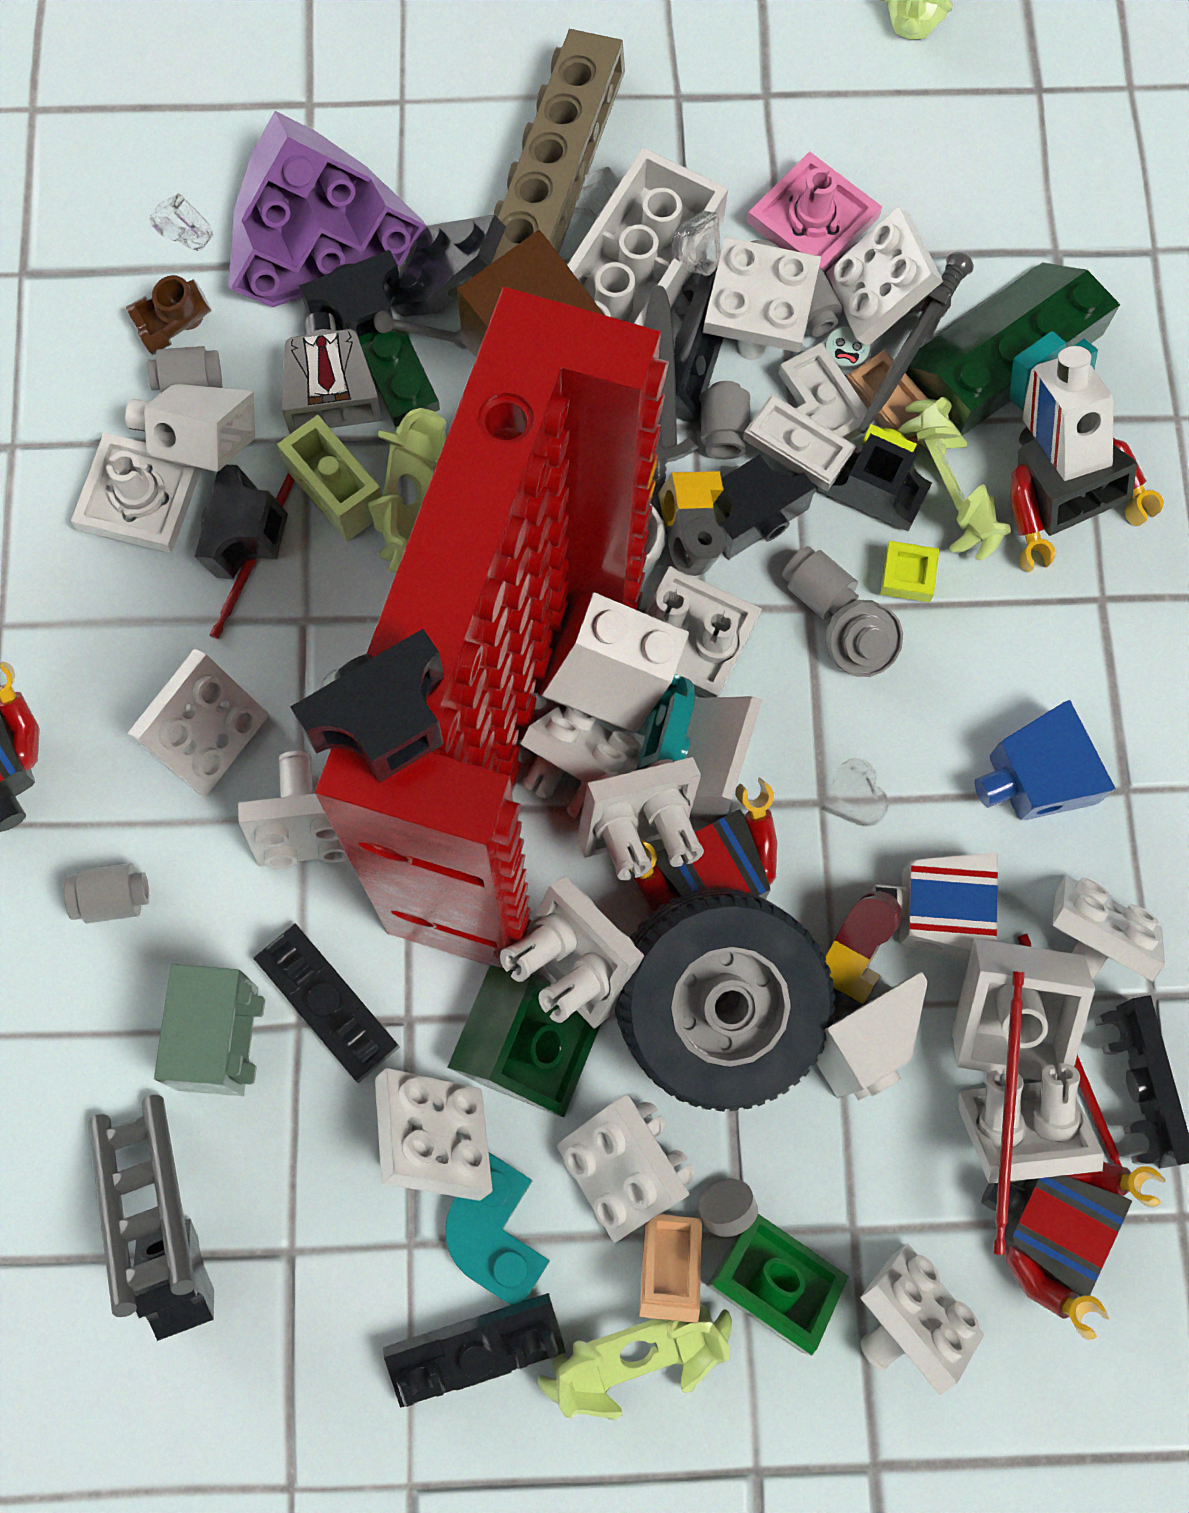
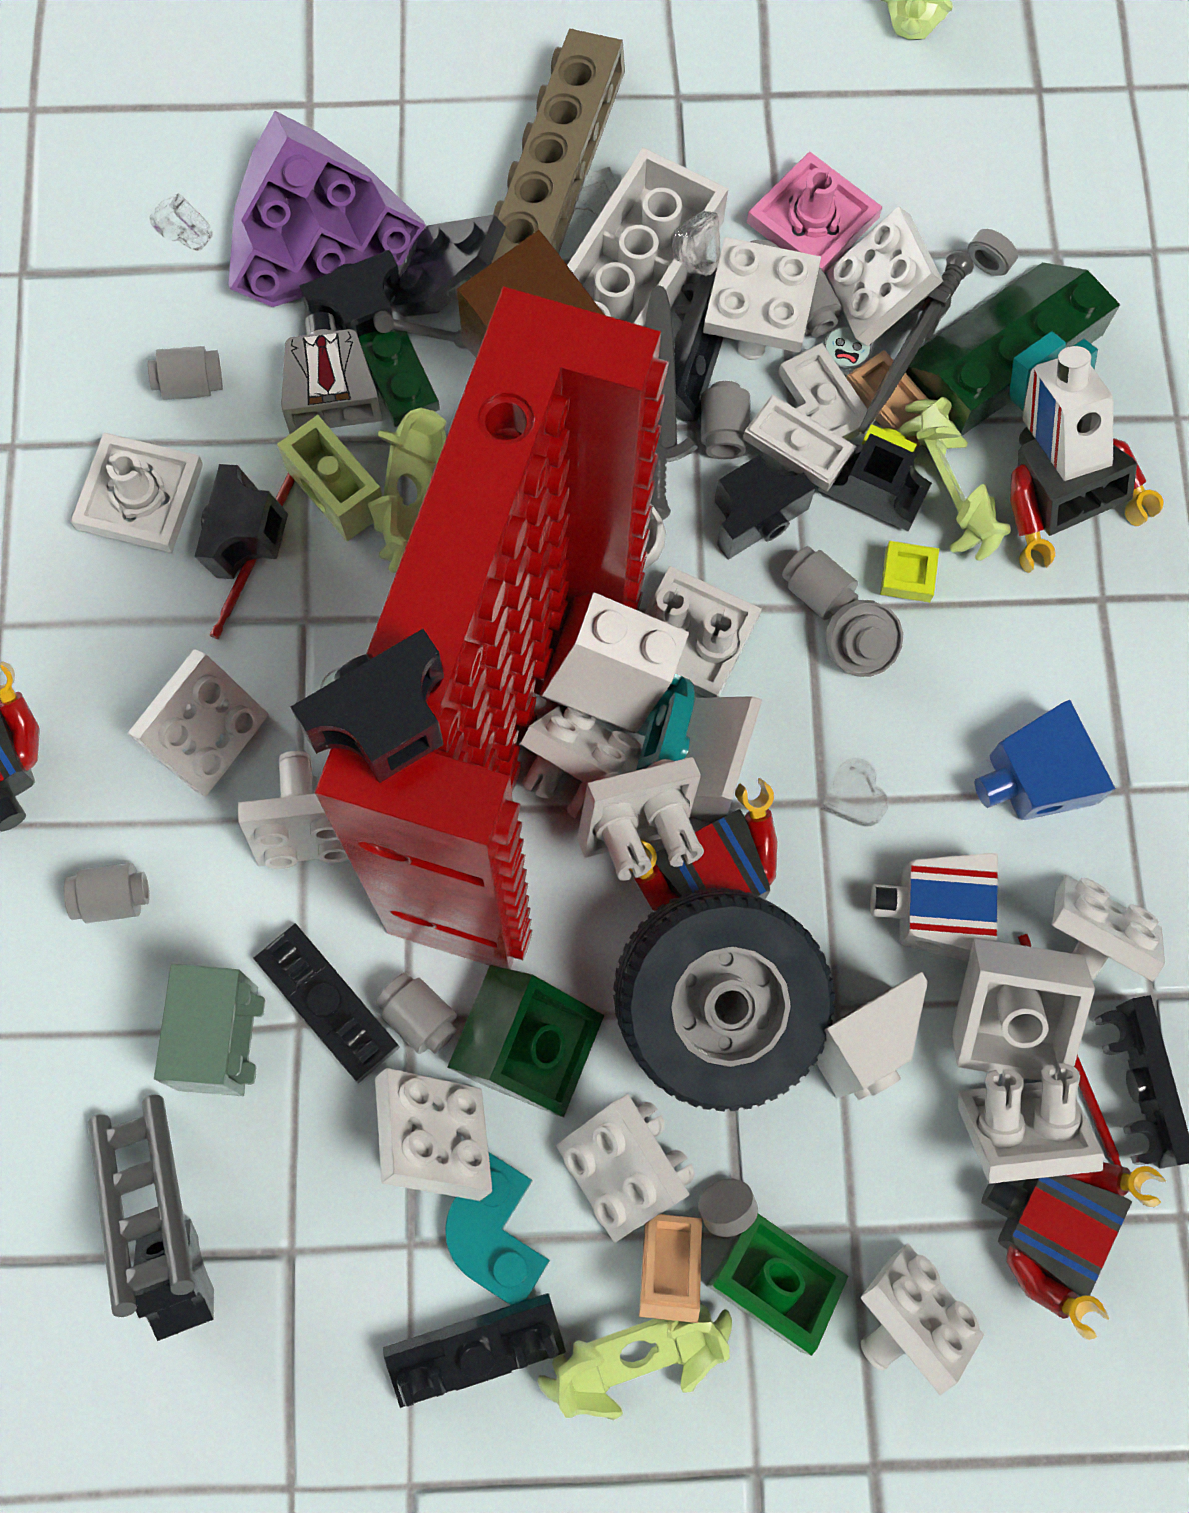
(173, 308): reddish brown plate -> none
(195, 424): white torso -> none
(417, 1013): none -> light grey brick
(576, 953): white plate -> none
(690, 521): leg -> none
(857, 942): leg -> none
(992, 252): none -> light grey tile
(1009, 1113): red piece -> none

